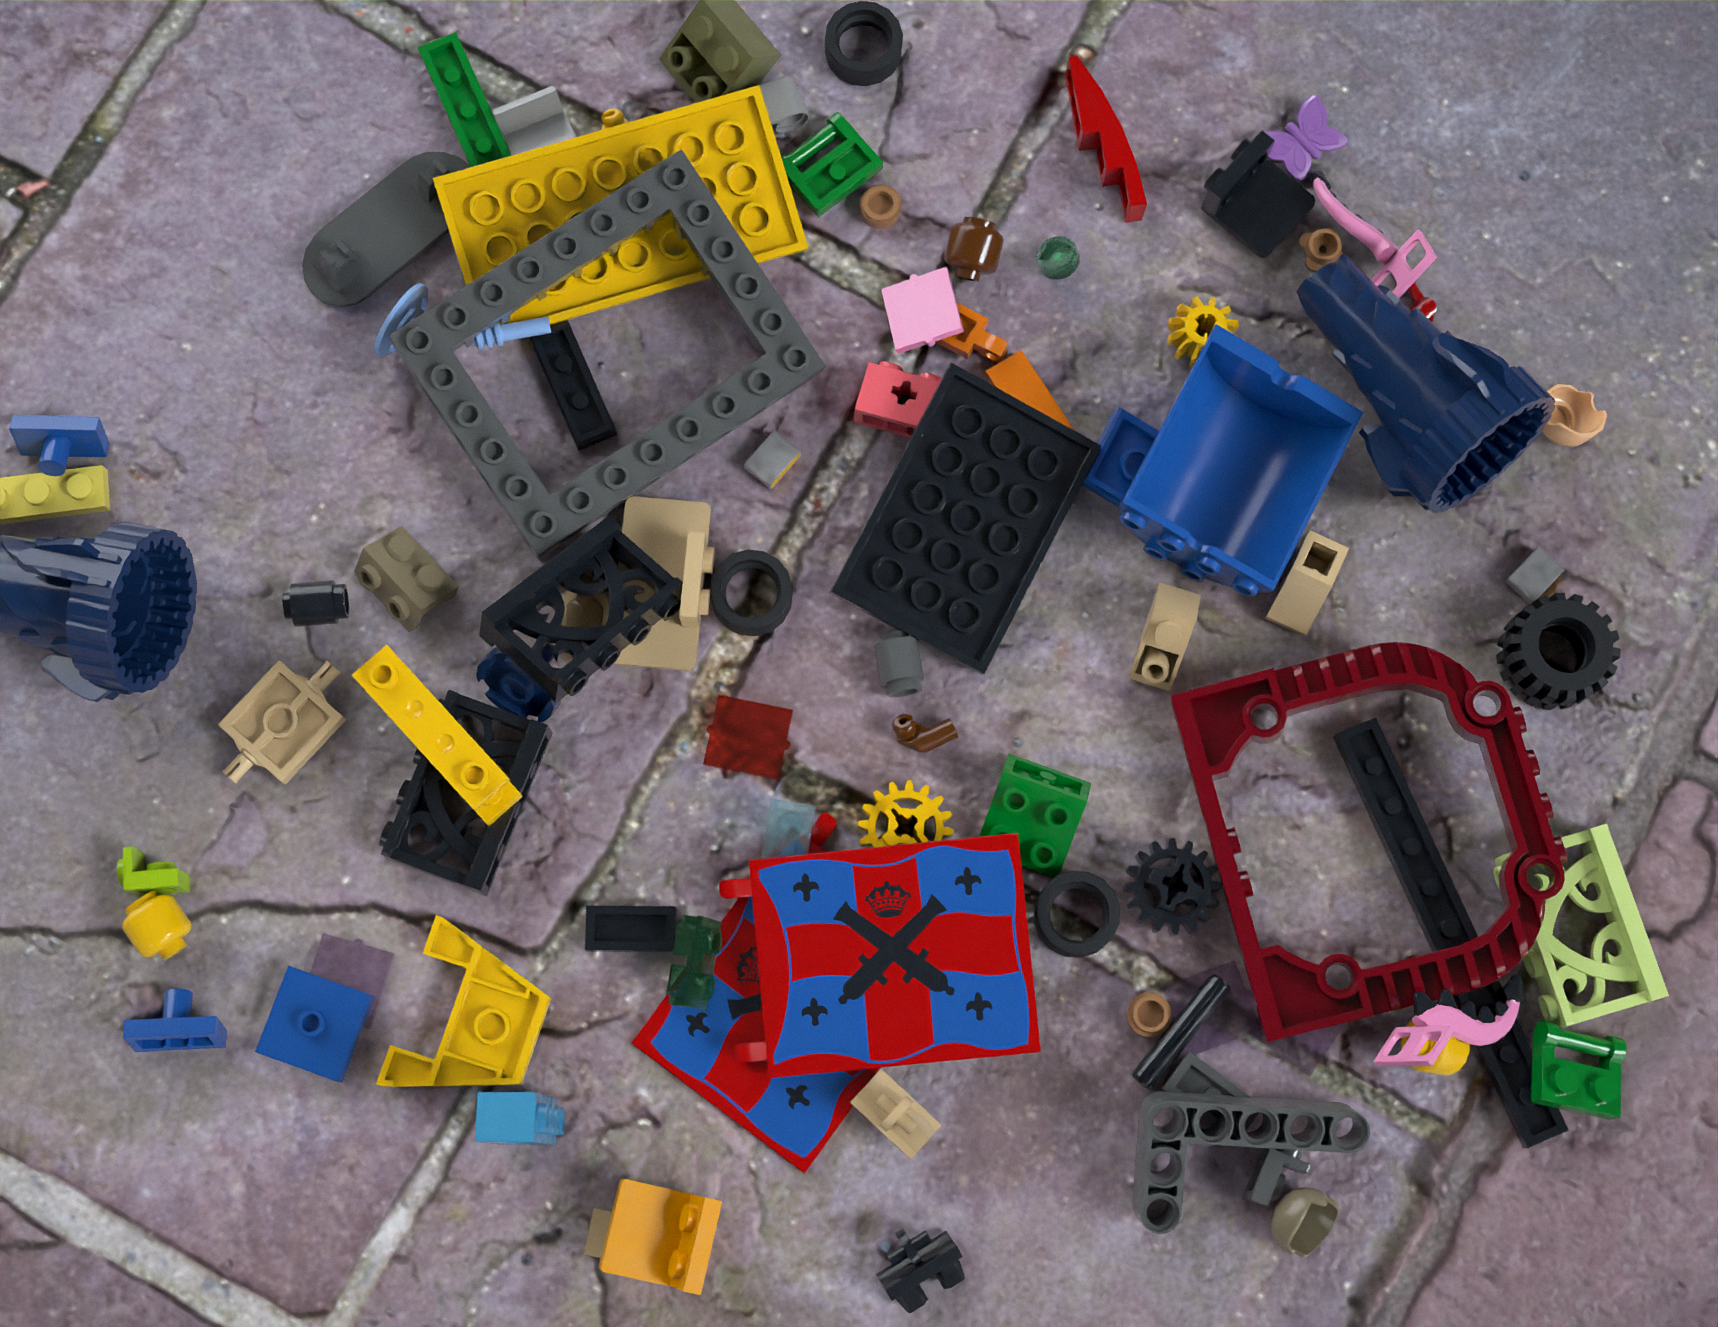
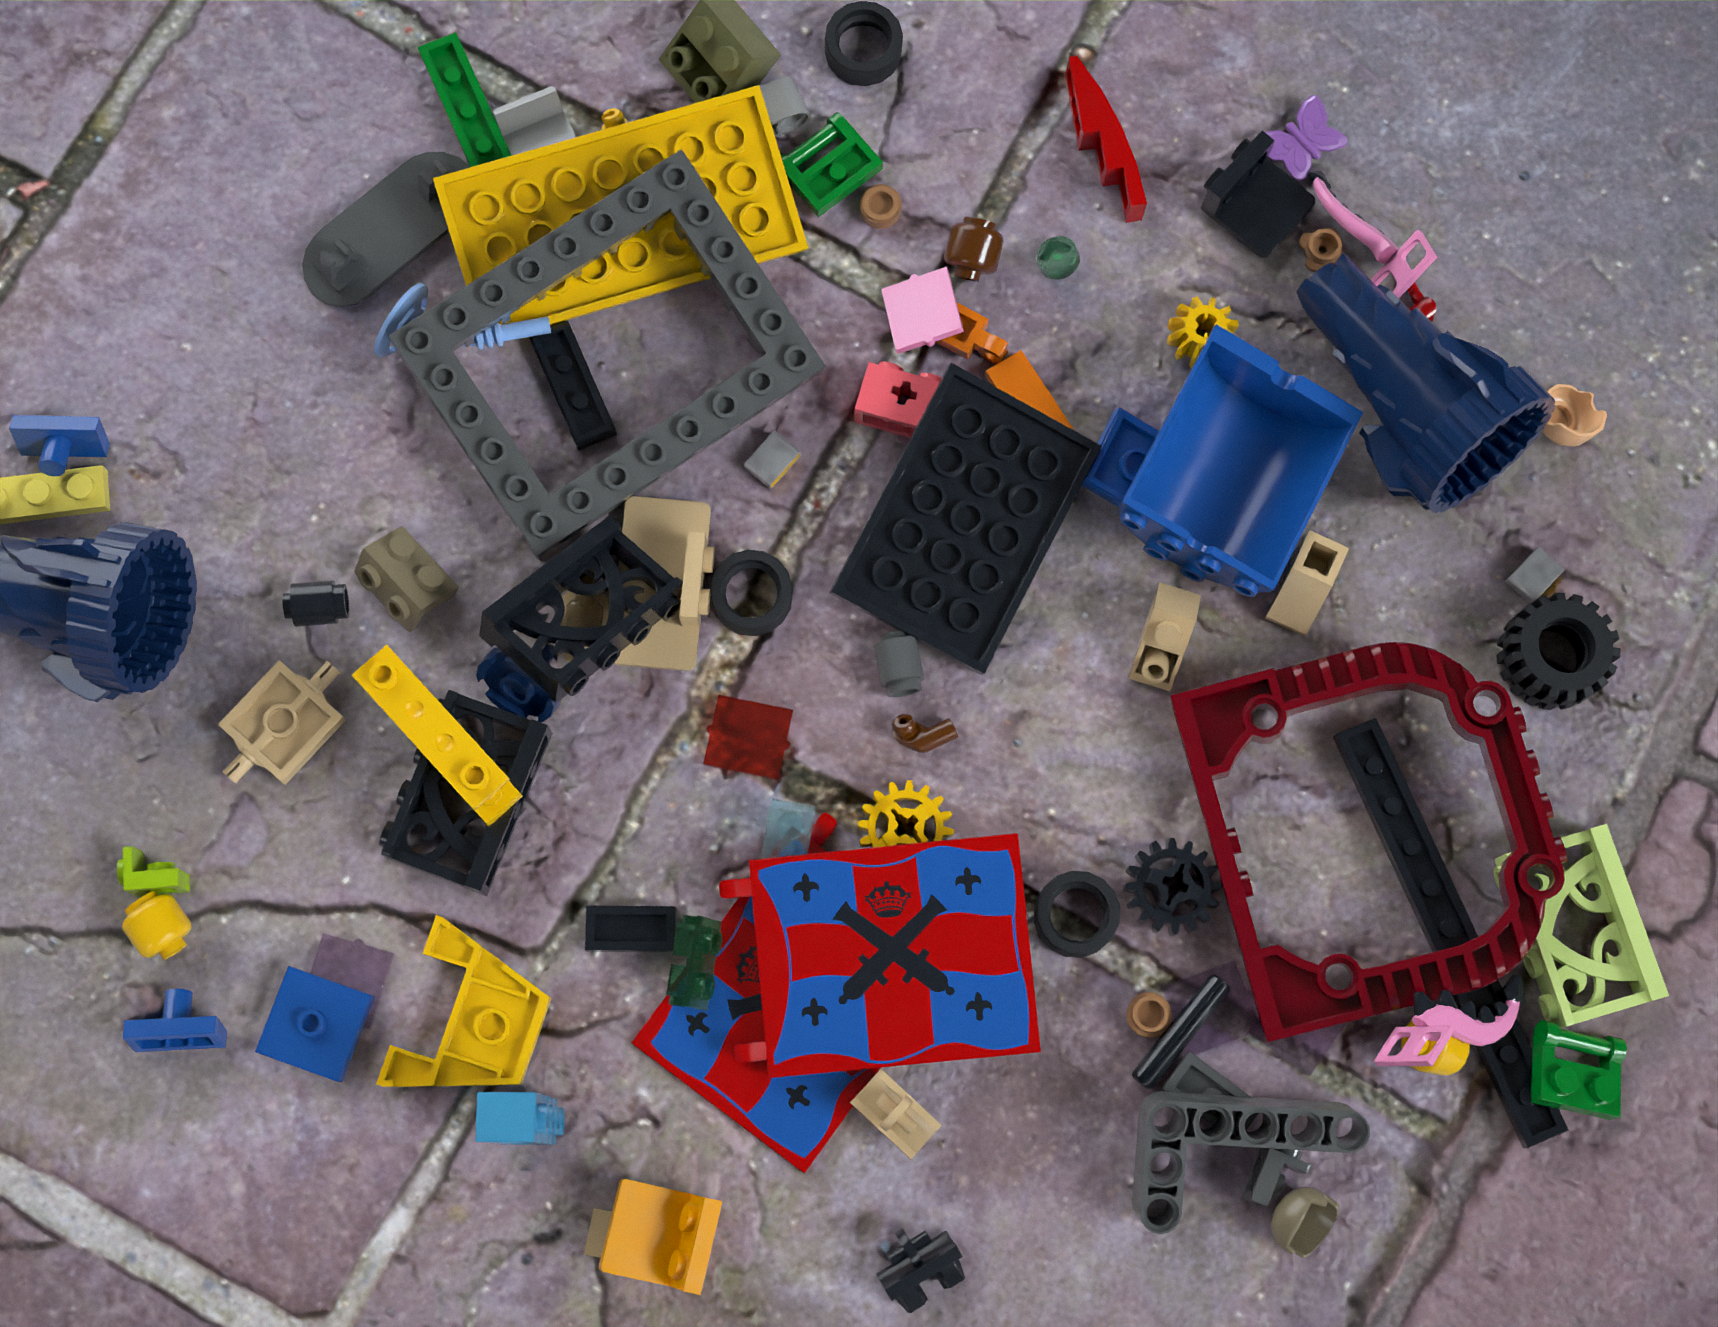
(1041, 808): green bracket -> none

